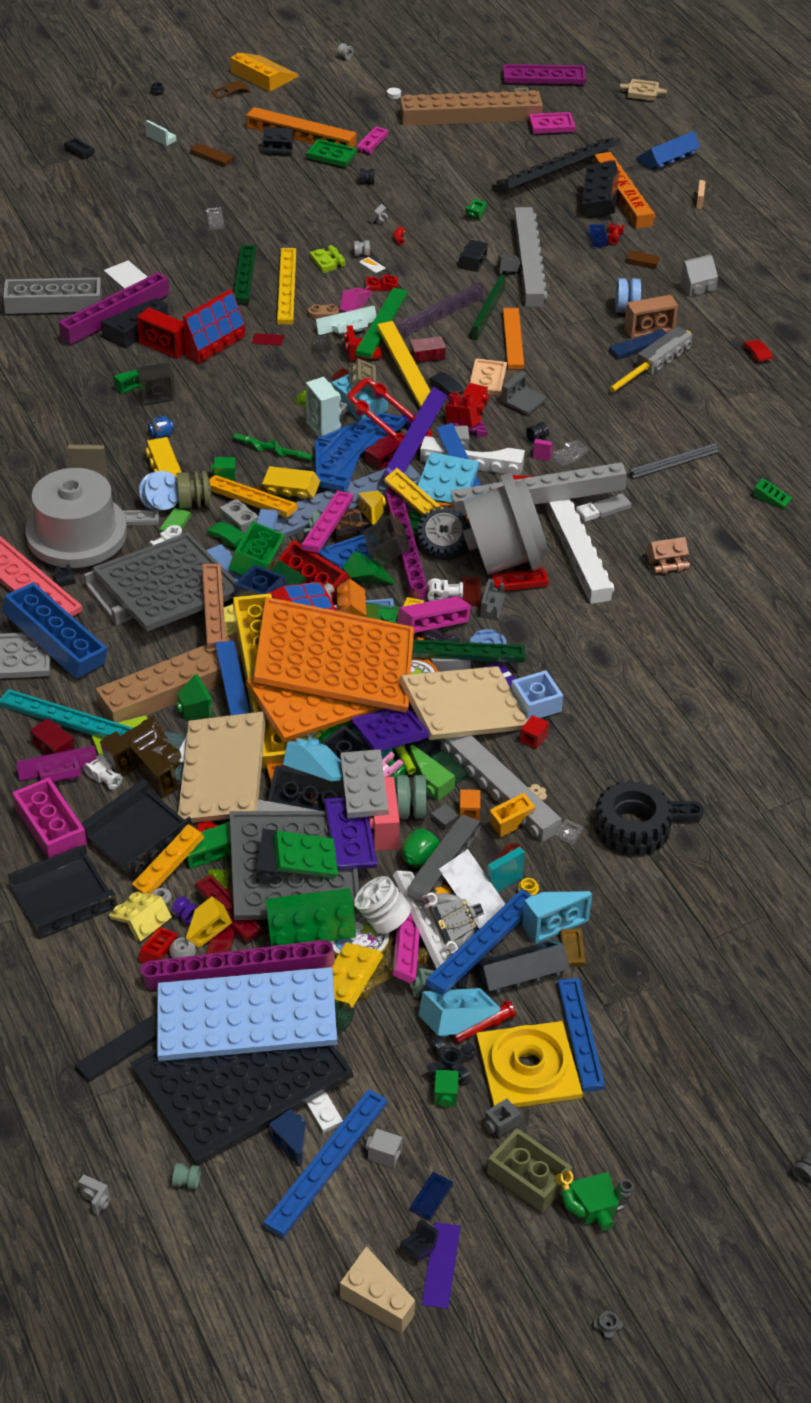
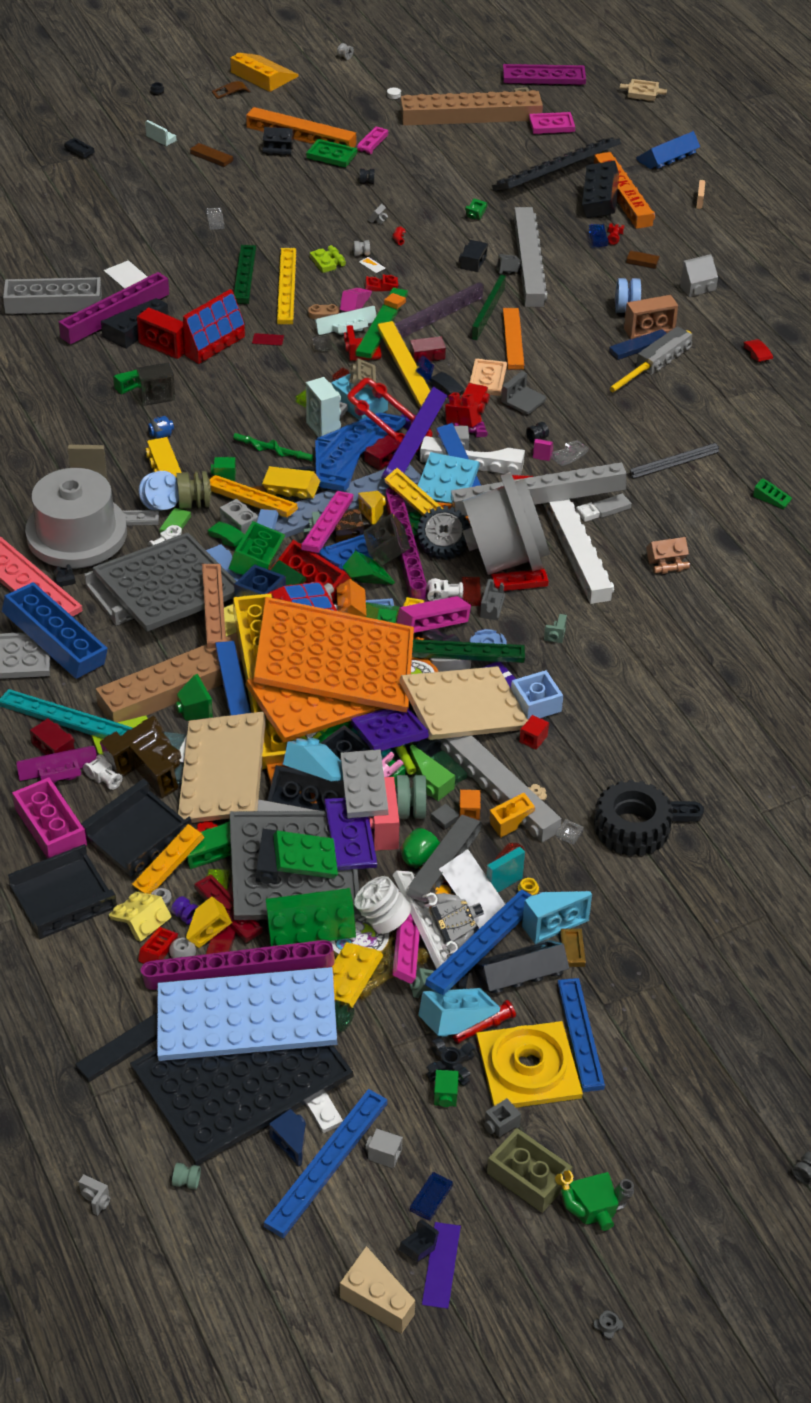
(394, 301): none -> orange tile
(425, 368): none -> clear blue tile
(556, 632): none -> sand green bracket

